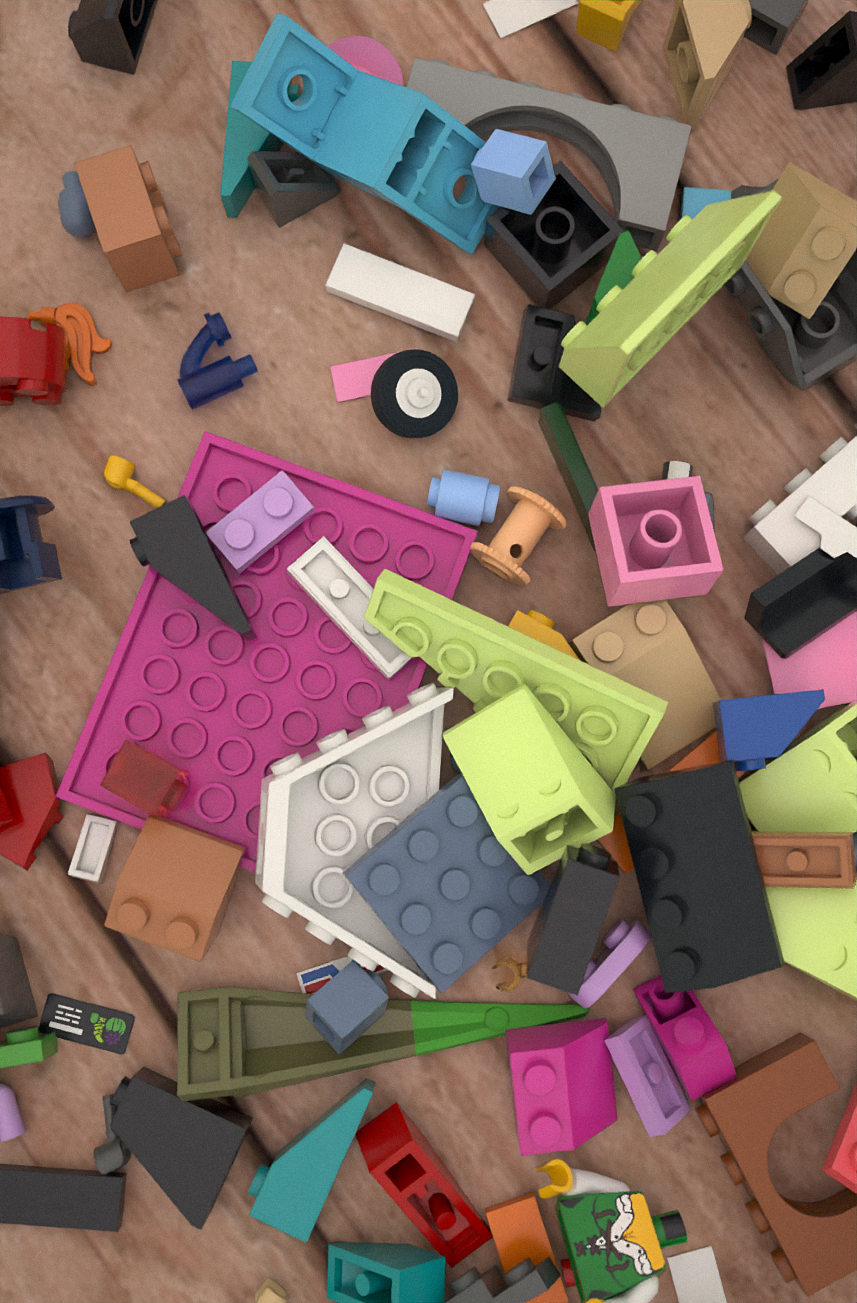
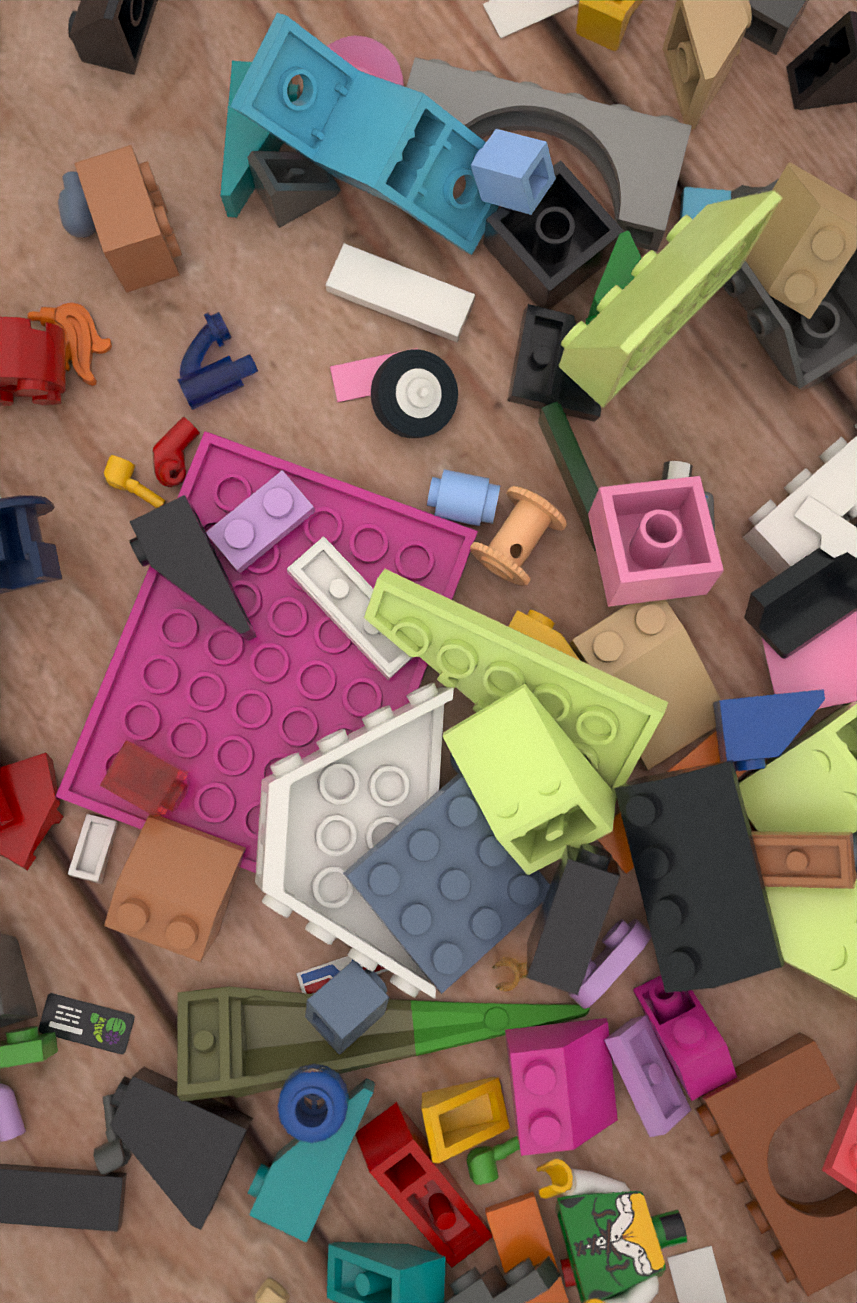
(169, 453): none -> red arm
(314, 1121): none -> blue head
(463, 1116): none -> yellow slope
(482, 1160): none -> bright green hand

